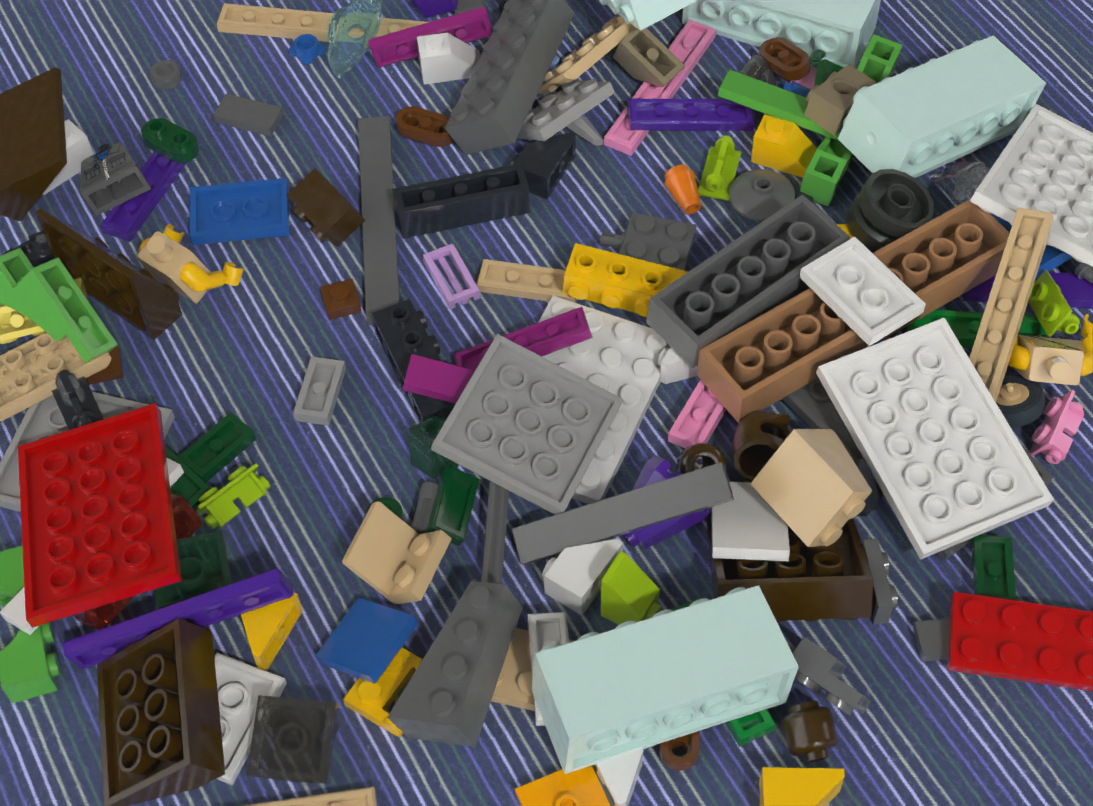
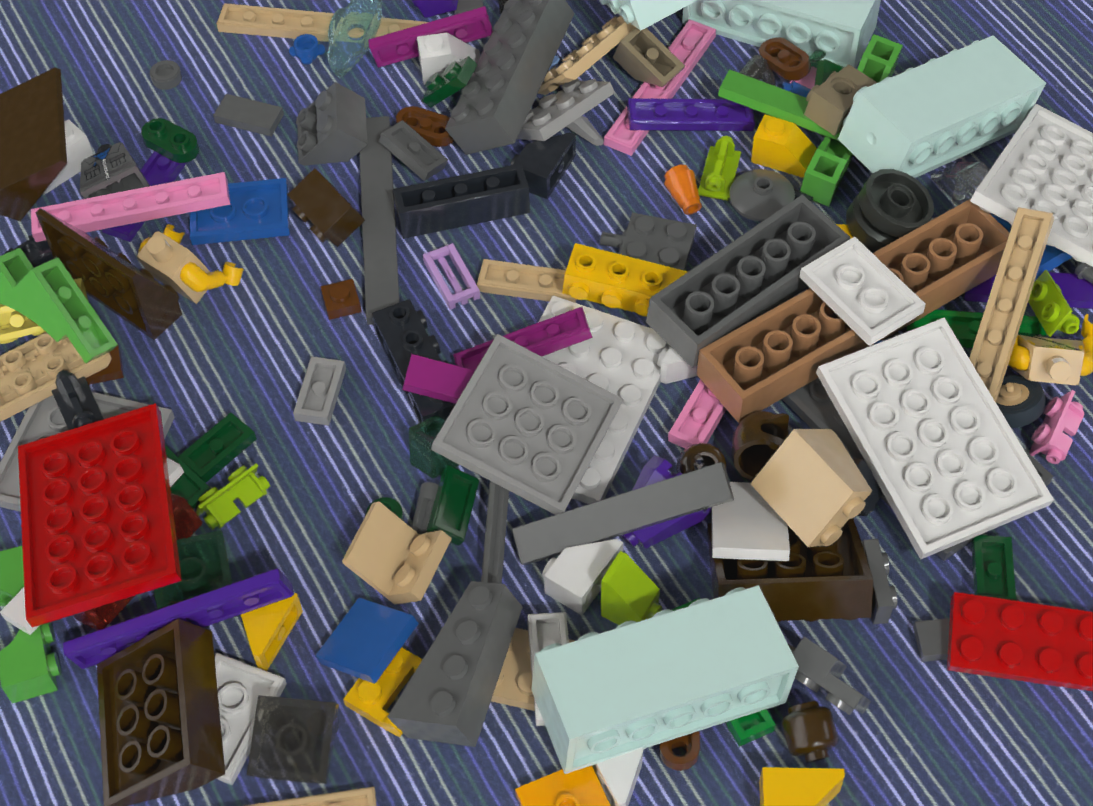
(139, 204): none -> bright pink plate
(332, 127): none -> dark grey slope
(413, 150): none -> dark grey plate
(450, 81): none -> dark green plate

